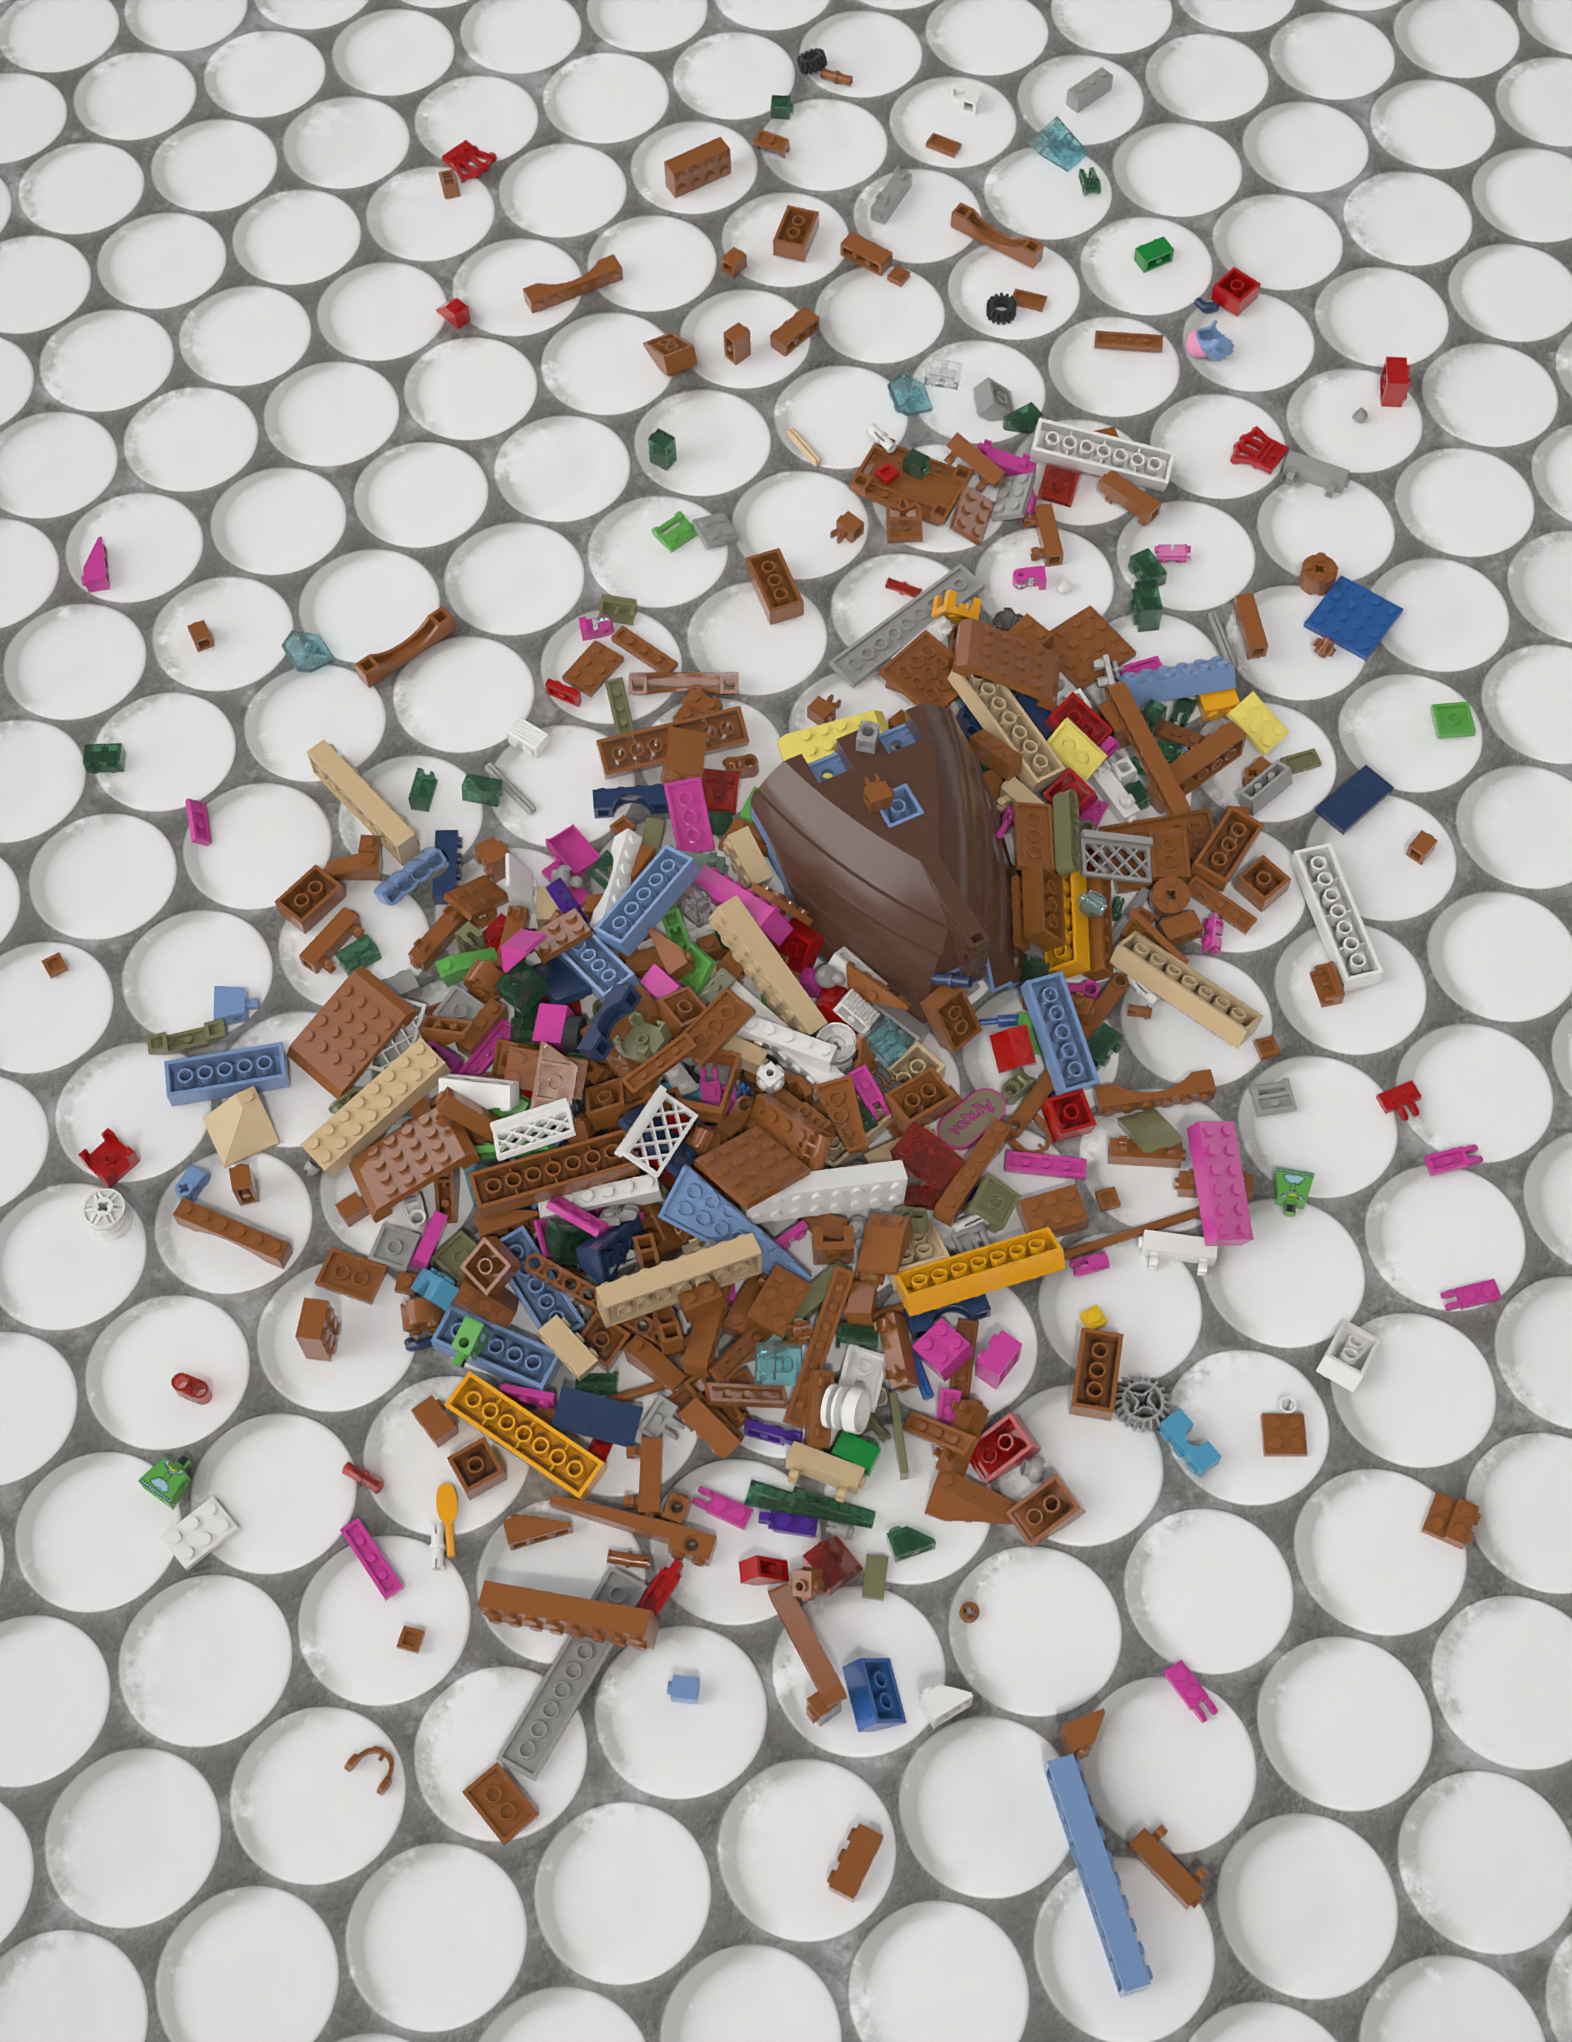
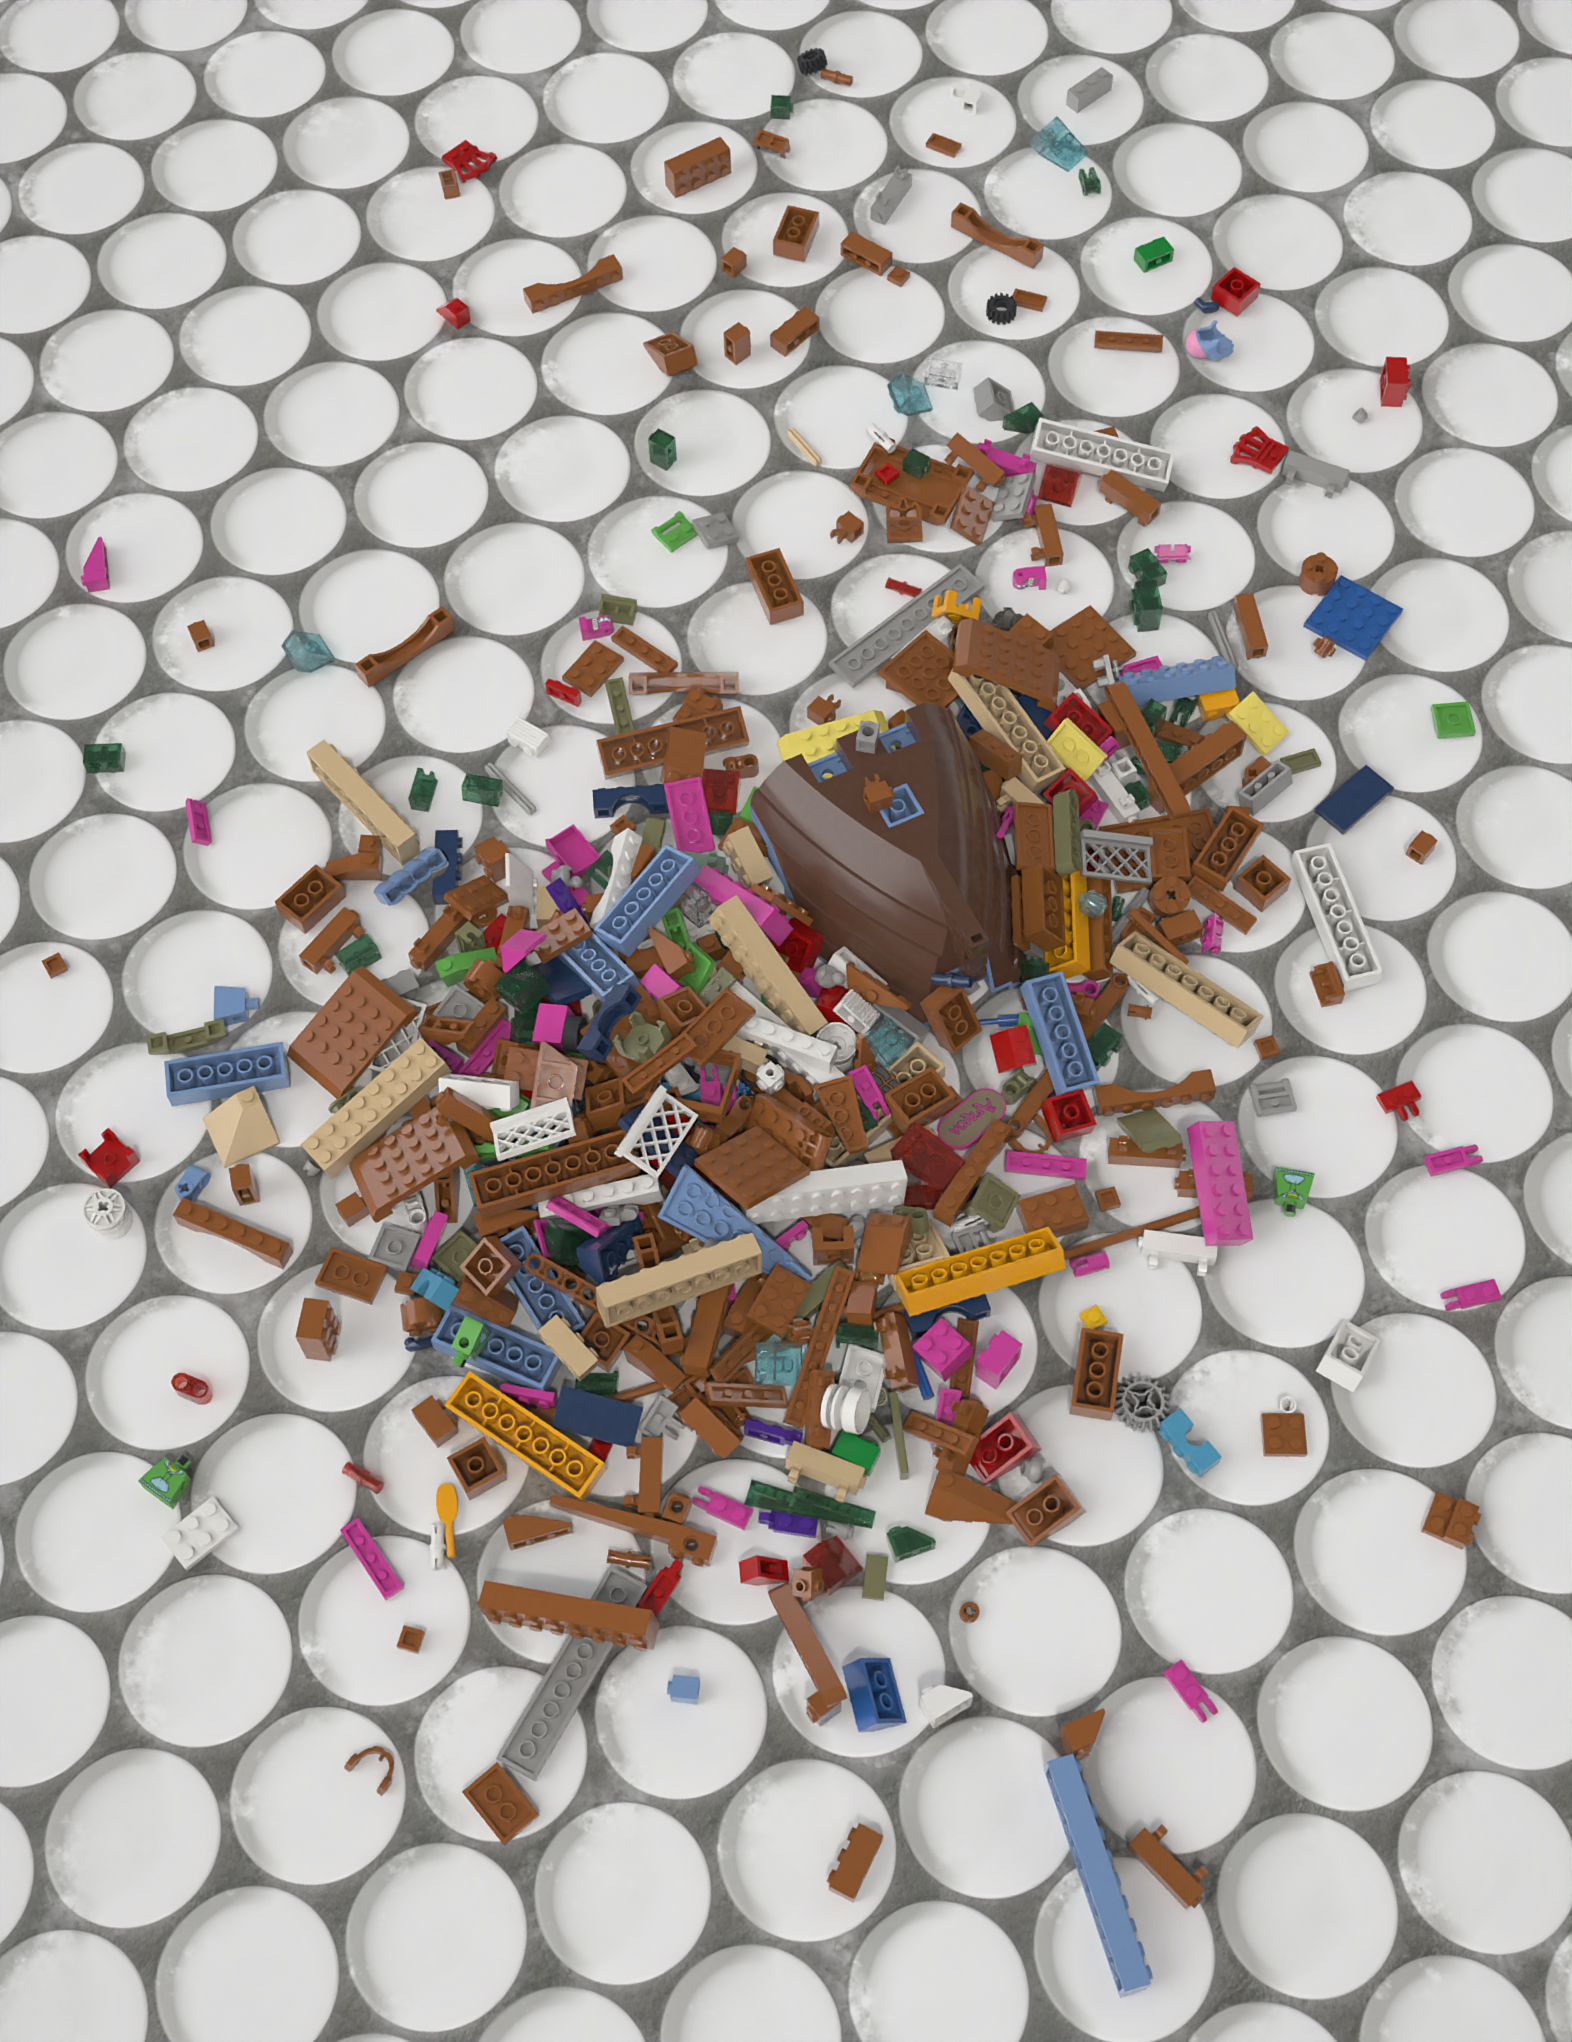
(701, 1301): dark orange brick -> none

